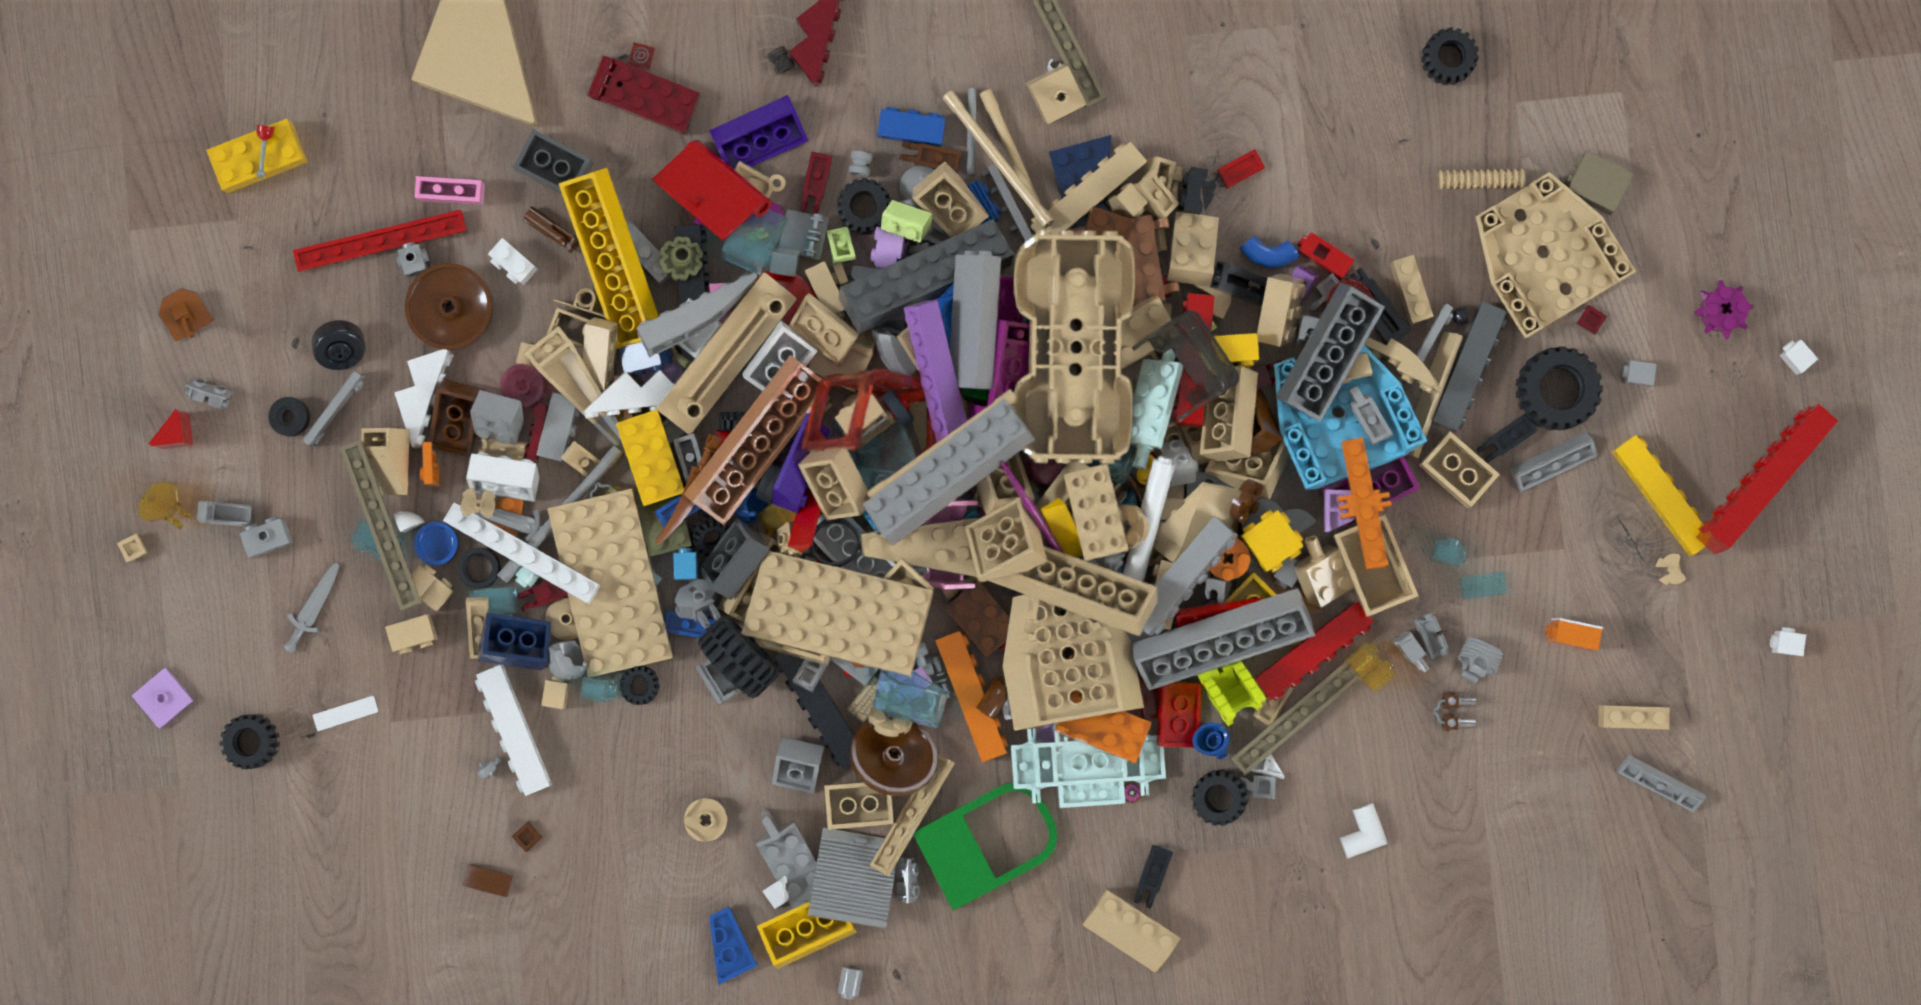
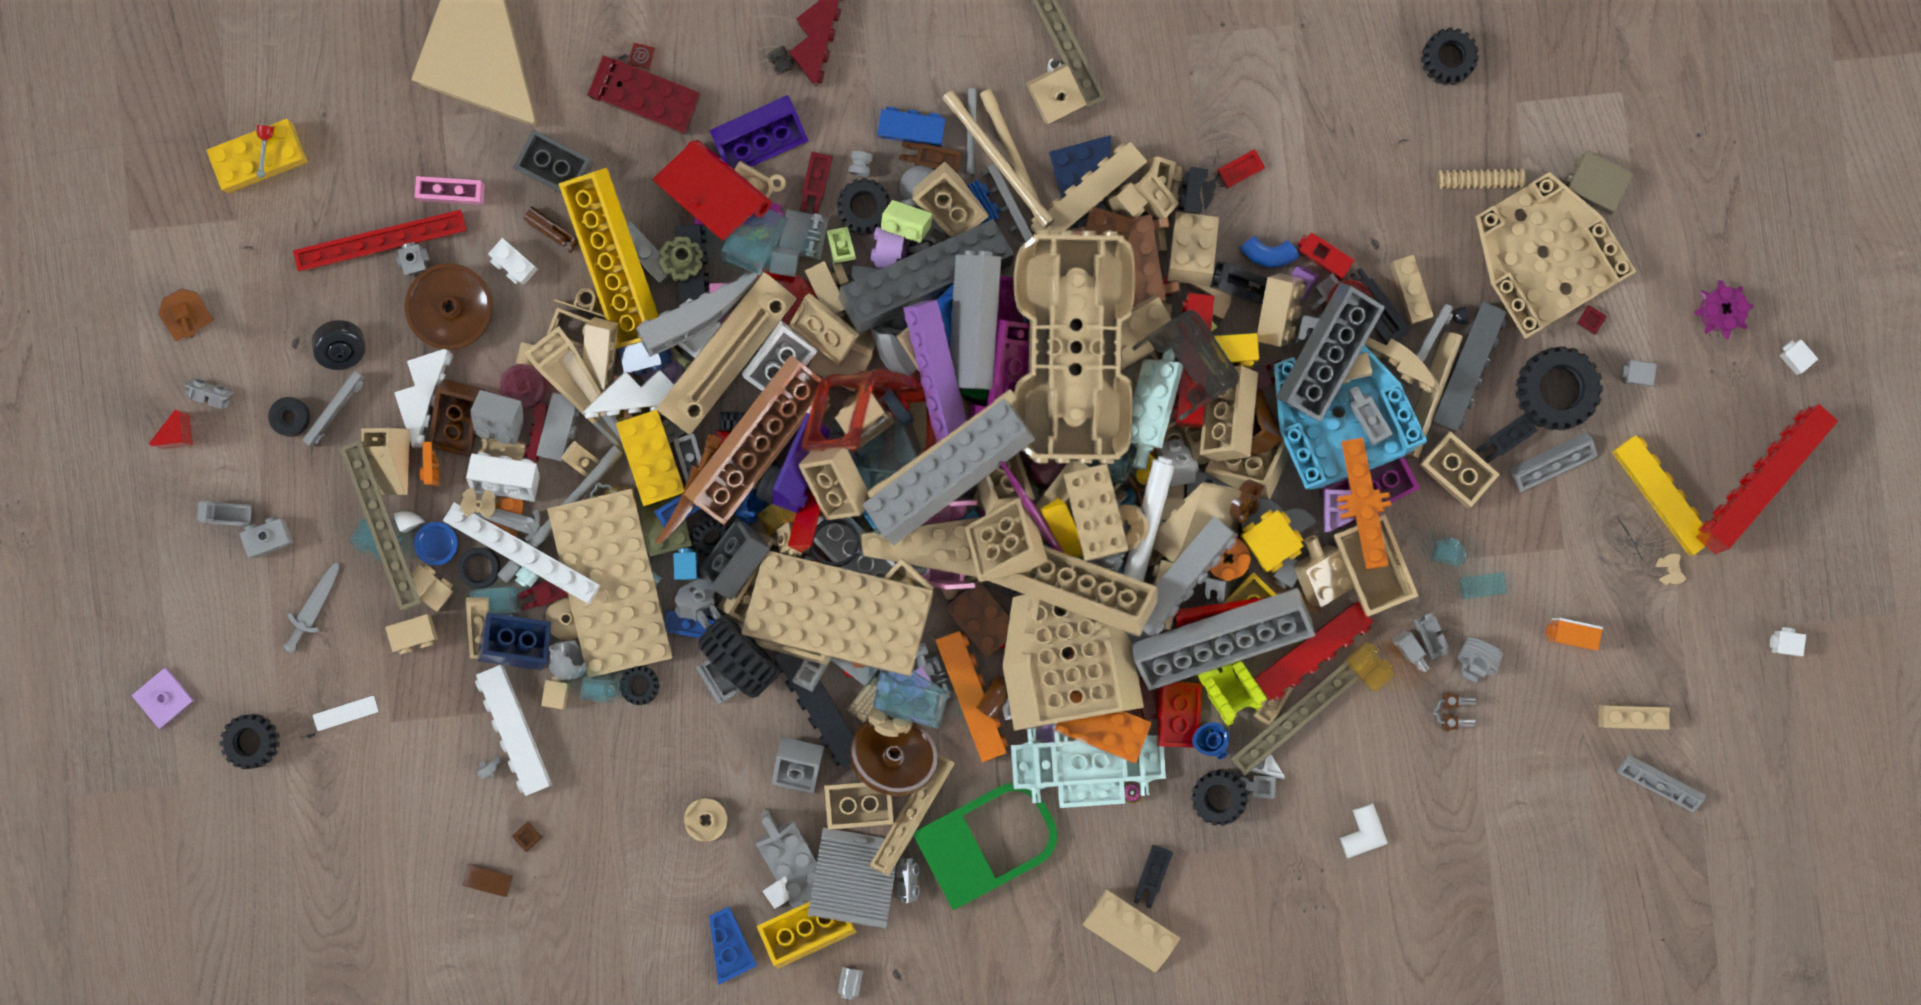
(132, 547): tan plate -> none
(164, 504): clear yellow hinge -> none

